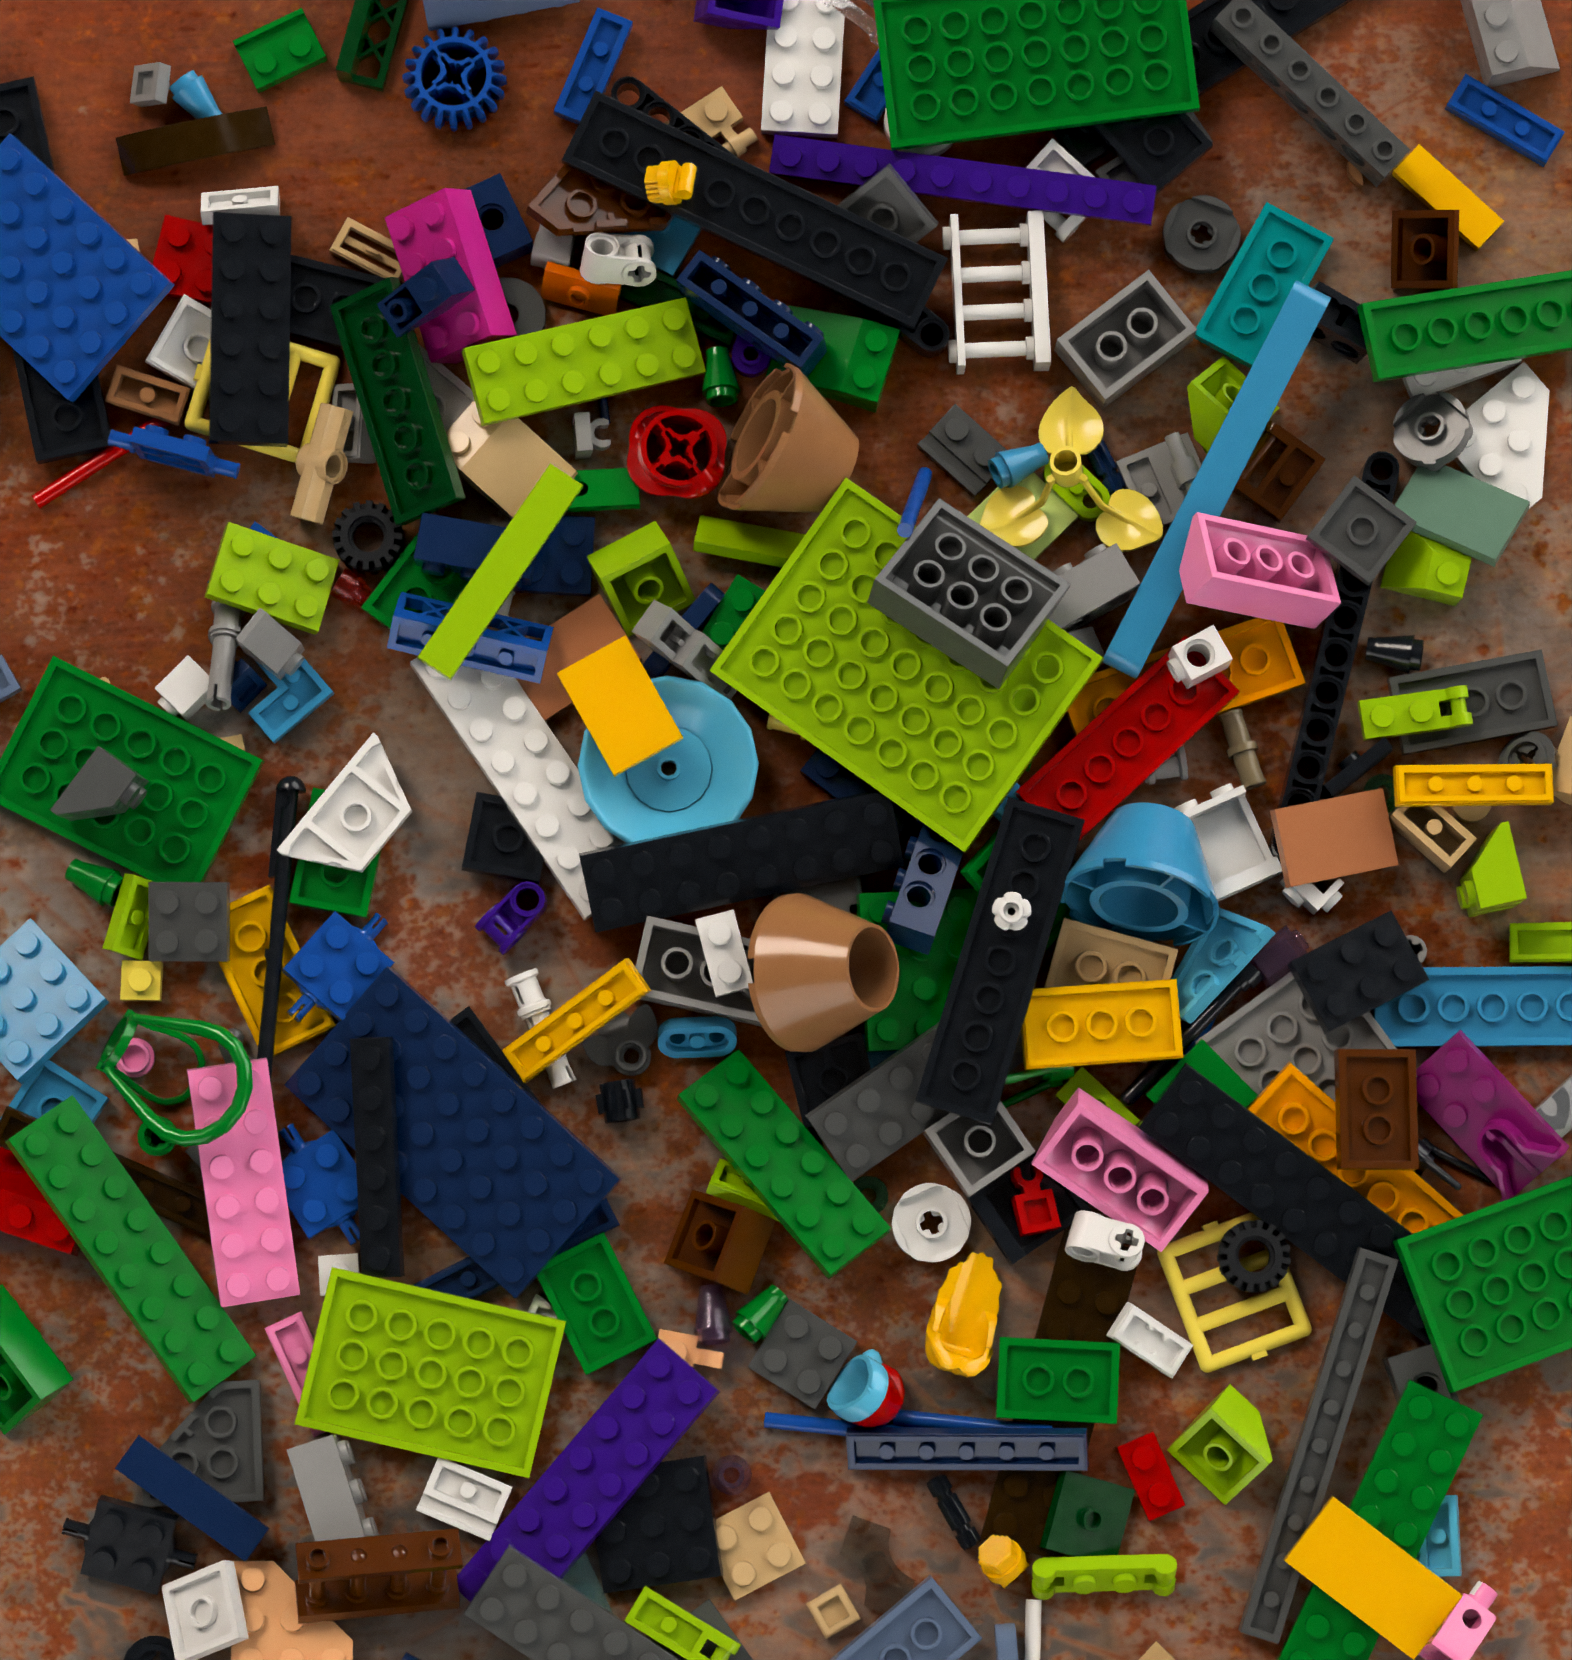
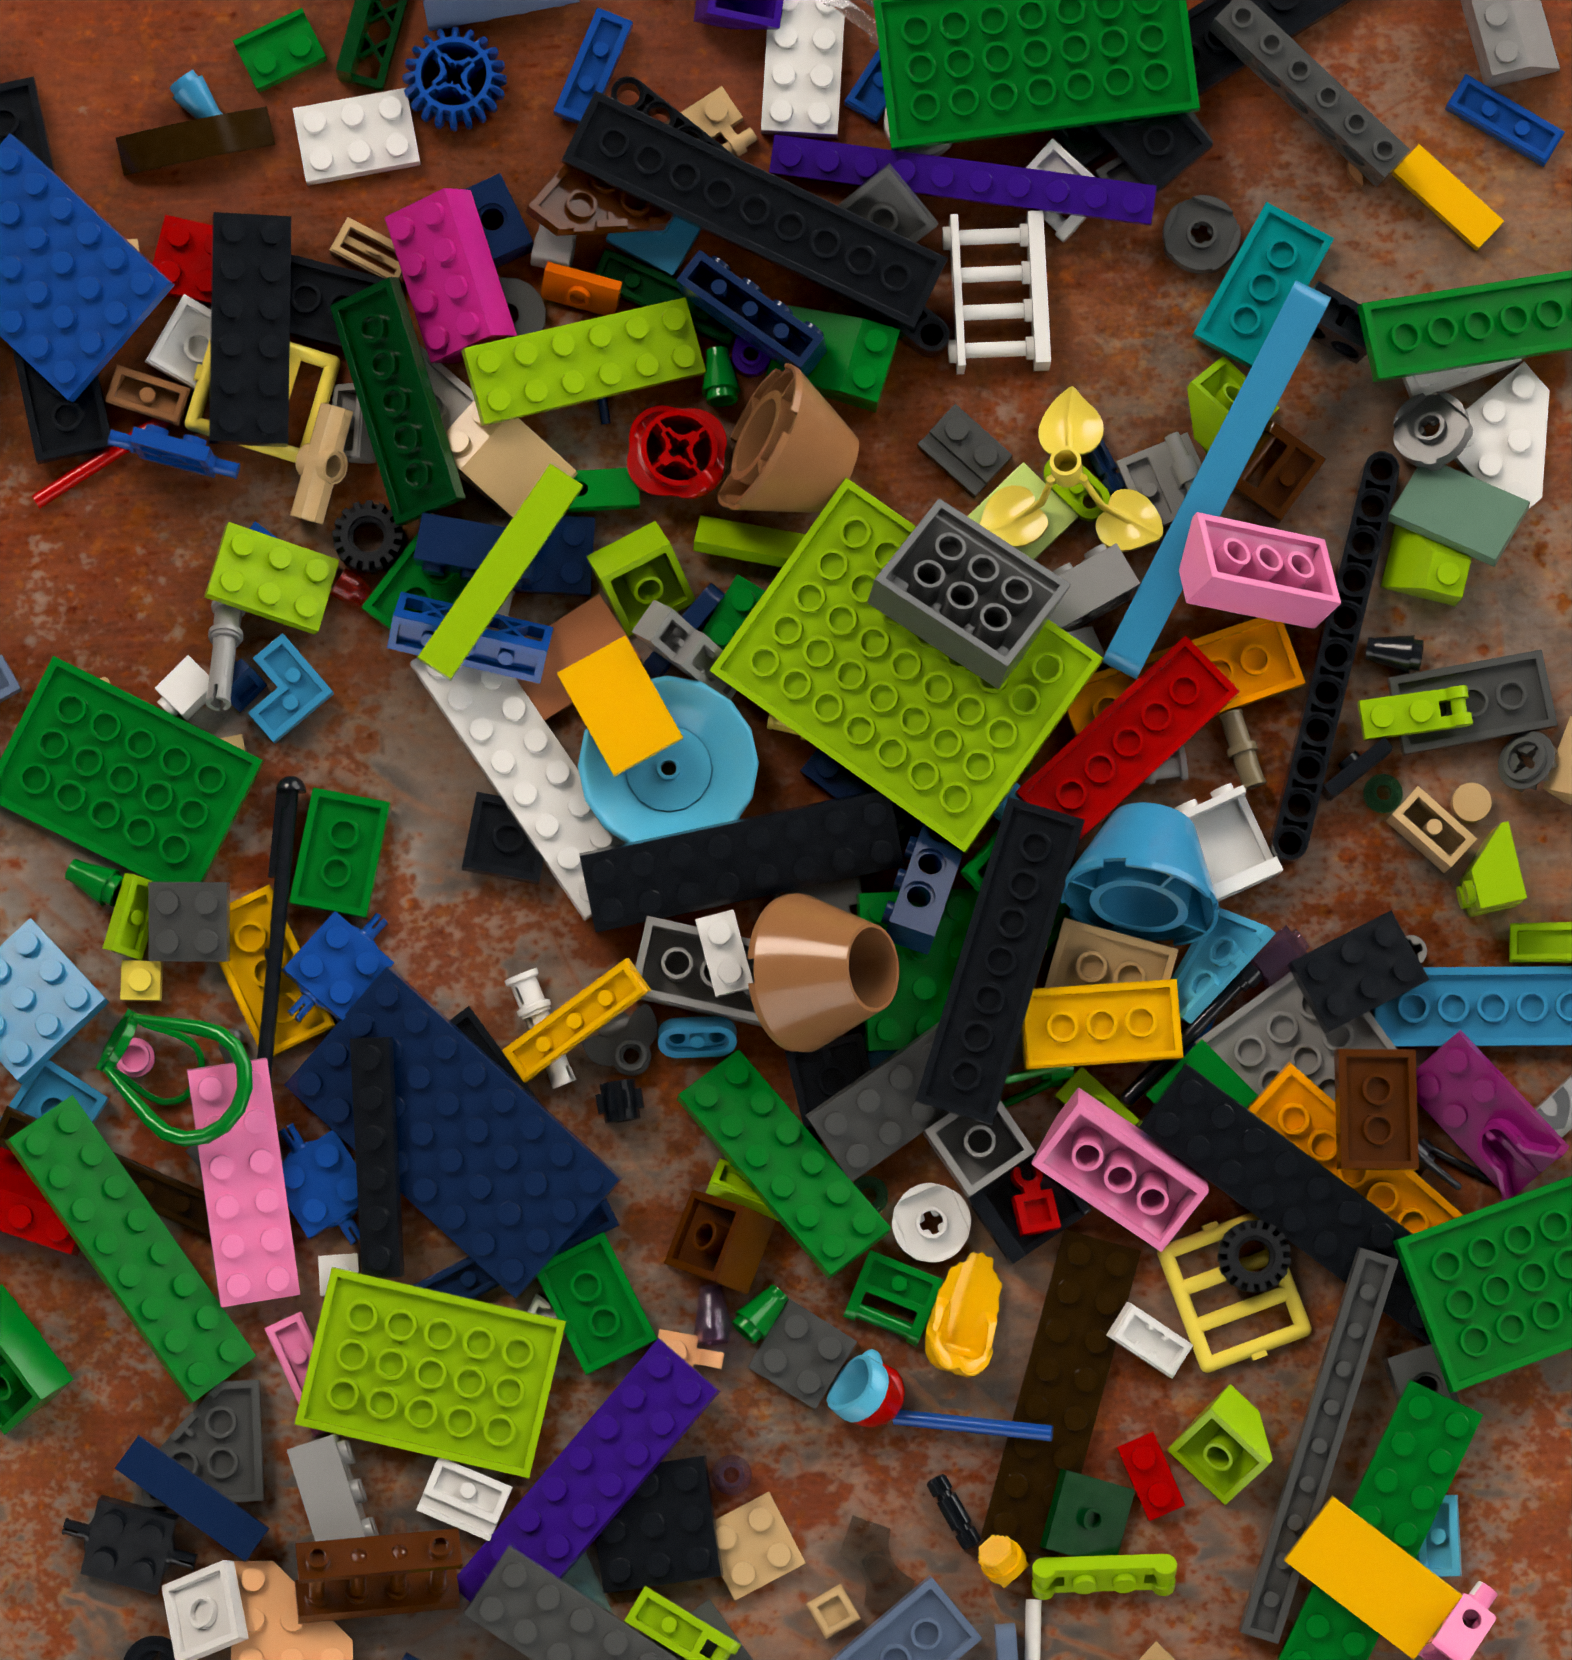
(101, 789): dark grey slope -> none
(147, 1141): green cone -> none
(150, 84): light grey plate -> none
(244, 201): white plate -> none
(271, 645): light grey slope -> none
(352, 814): white wing -> none
(356, 136): none -> white plate
(425, 295): dark blue slope -> none
(512, 917): dark purple piece -> none
(584, 437): light grey tile -> none
(615, 258): white piece -> none
(670, 182): yellow piece -> none
(810, 1424): blue bar -> none
(898, 1285): none -> green plate
(914, 502): blue bar -> none
(967, 1448): dark blue tile -> none
(1016, 464): dark azure cone -> none
(1016, 921): white plate -> none
(1057, 1380): green plate -> none
(1100, 1239): white piece -> none
(1125, 339): light grey brick -> none
(1207, 643): white brick -> none
(1312, 897): white bracket -> none
(1334, 837): nougat tile -> none
(1361, 530): dark grey plate -> none
(1425, 249): reddish brown slope -> none
(1473, 785): yellow tile -> none

